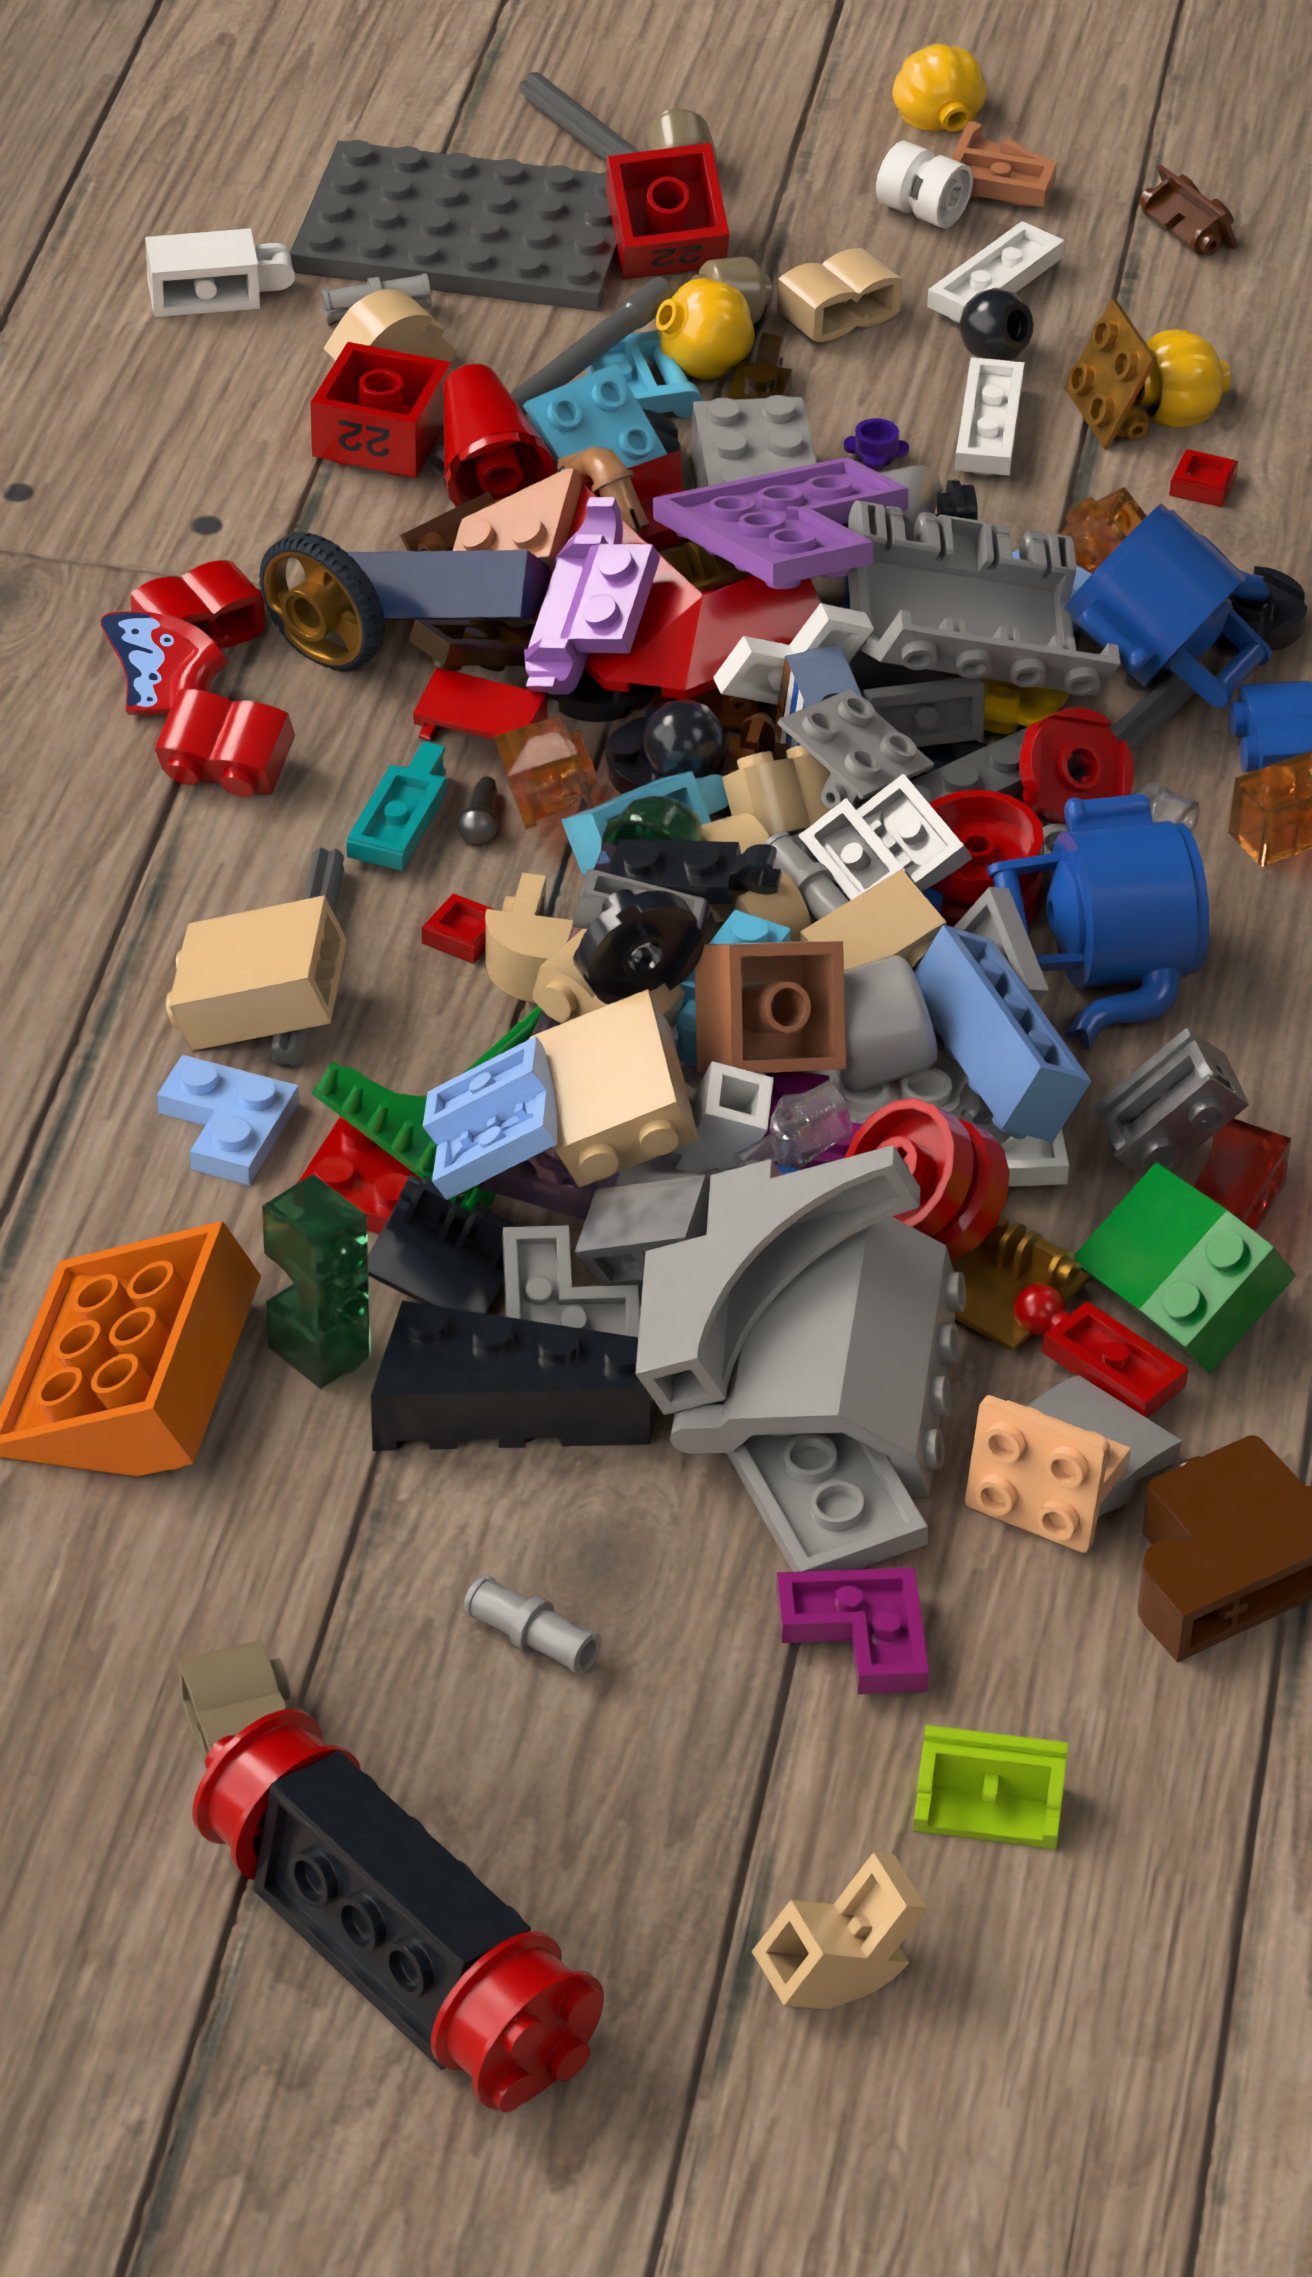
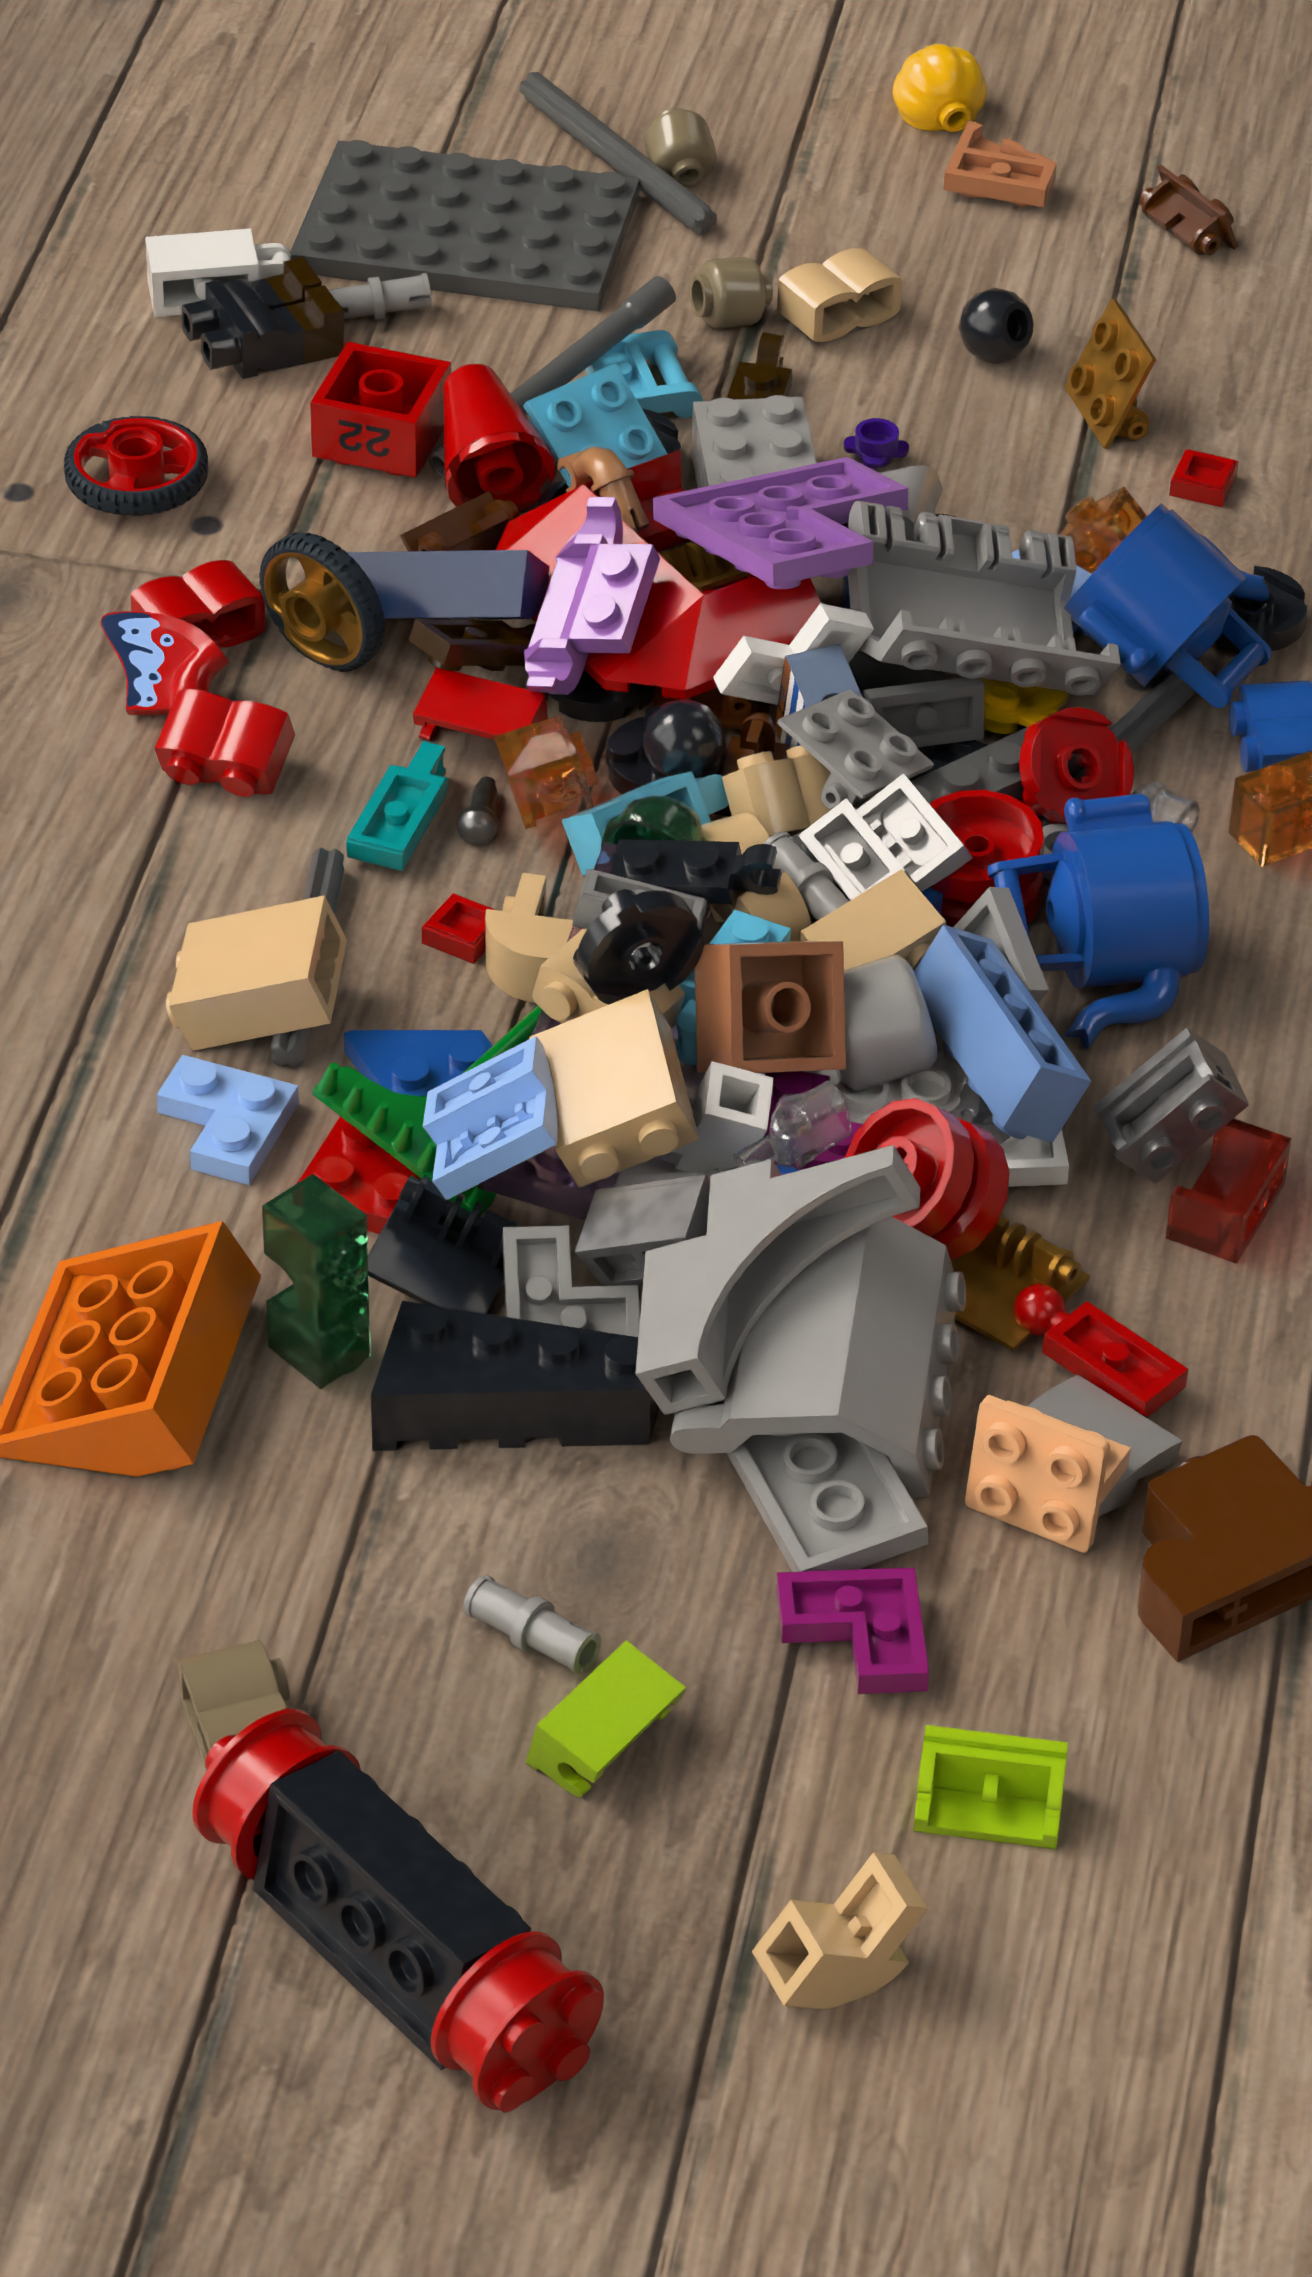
(137, 465): none -> wheel
(266, 321): none -> black hips
(391, 322): tan brick -> none
(414, 1059): none -> blue wing
(528, 520): wing -> none
(602, 1718): none -> lime hinge
(666, 210): red brick -> none
(705, 328): yellow plant -> none
(924, 184): white wheel -> none
(958, 500): black plate -> none
(989, 417): white plate -> none
(1004, 264): white plate -> none
(1184, 379): yellow plant -> none
(1185, 1266): green slope -> none

